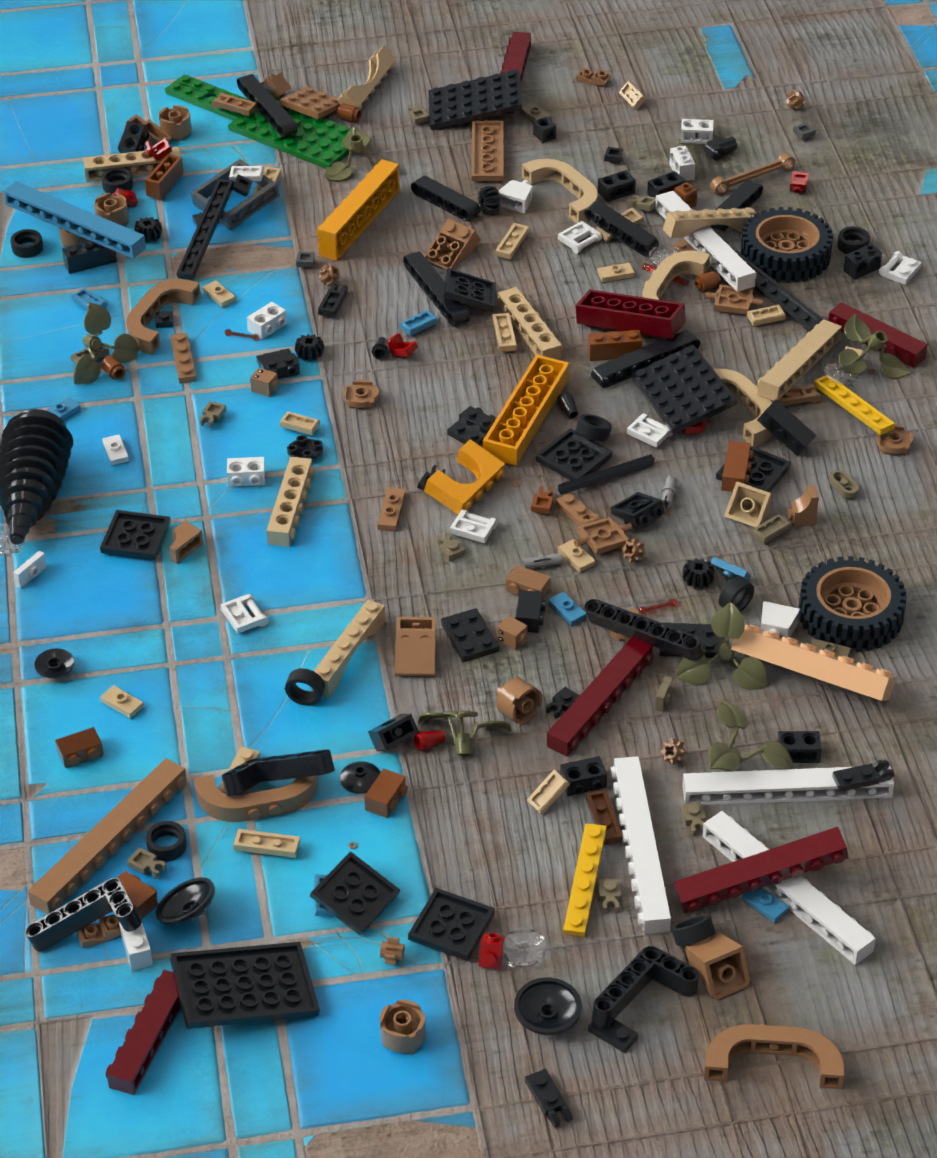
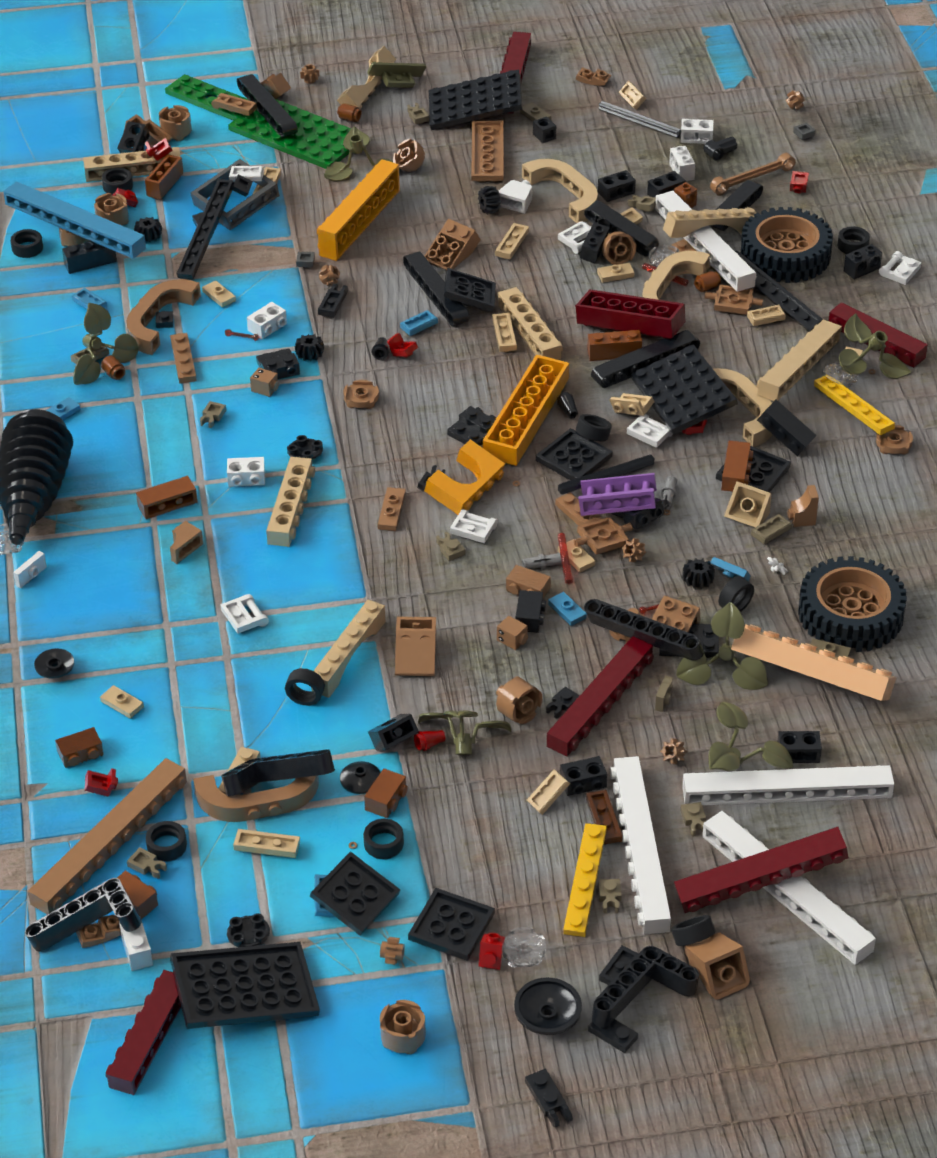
(101, 783): none -> red bracket
(115, 450): white plate -> none
(135, 534): black plate -> none
(166, 497): none -> dark orange brick
(185, 902): black dish -> none
(248, 930): none -> black dish
(299, 423): tan plate -> none
(309, 73): none -> medium nougat gear
(311, 102): medium nougat plate -> none
(383, 826): none -> black tyre
(397, 73): none -> olive bracket
(409, 156): none -> medium nougat cylinder
(445, 198): black beam -> none
(469, 635): black plate -> none
(543, 502): dark orange plate -> none
(565, 558): none -> clear red bar
(593, 243): none -> black brick
(613, 155): black plate -> none
(617, 494): none -> medium lavender fence
(617, 964): none -> black plate
(618, 248): none -> medium nougat cylinder
(632, 404): none -> tan bracket
(640, 119): none -> axle
(677, 614): none -> medium nougat bracket
(766, 904): dark azure plate -> none
(776, 566): none -> white plant
(778, 1041): medium nougat arch -> none
(779, 619): white torso -> none
(800, 394): medium nougat plate -> none
(843, 484): dark tan plate -> none
(862, 775): black hinge -> none

